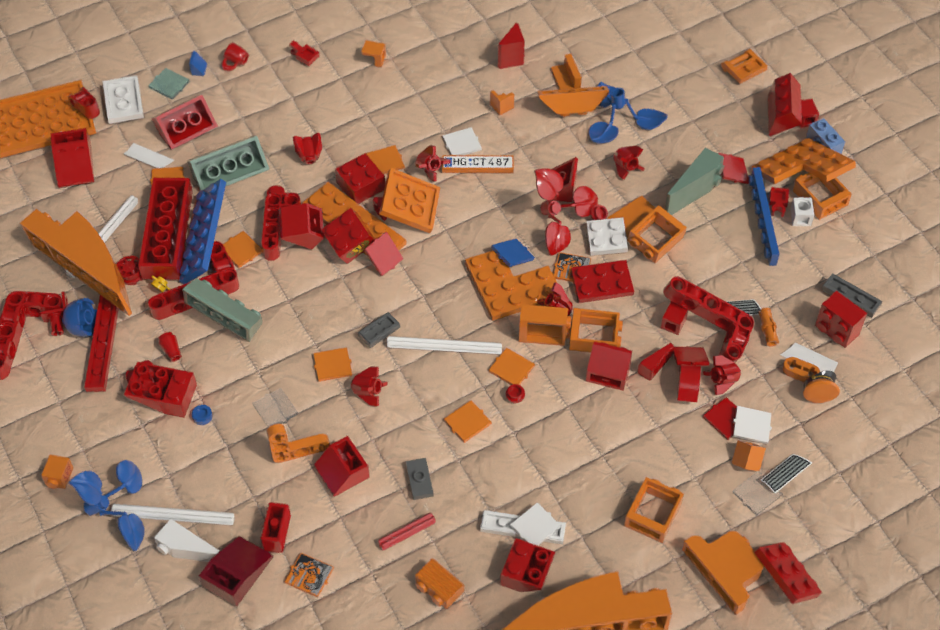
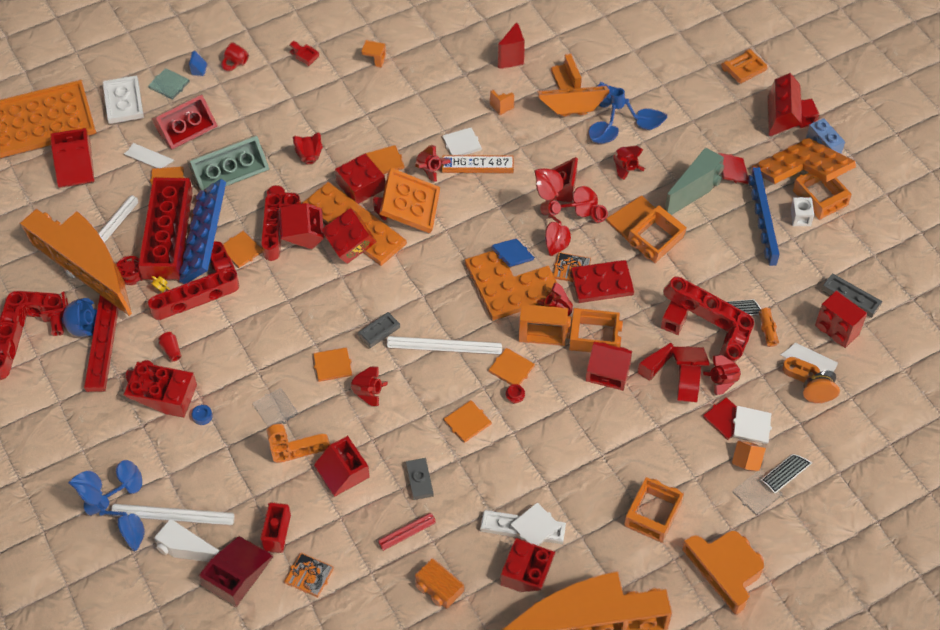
(57, 471): orange brick -> none
(85, 103): red piece -> none
(222, 309): sand green slope -> none
(383, 253): piece -> none
(607, 236): white plate -> none
(778, 200): red plate -> none
(788, 572): red plate -> none

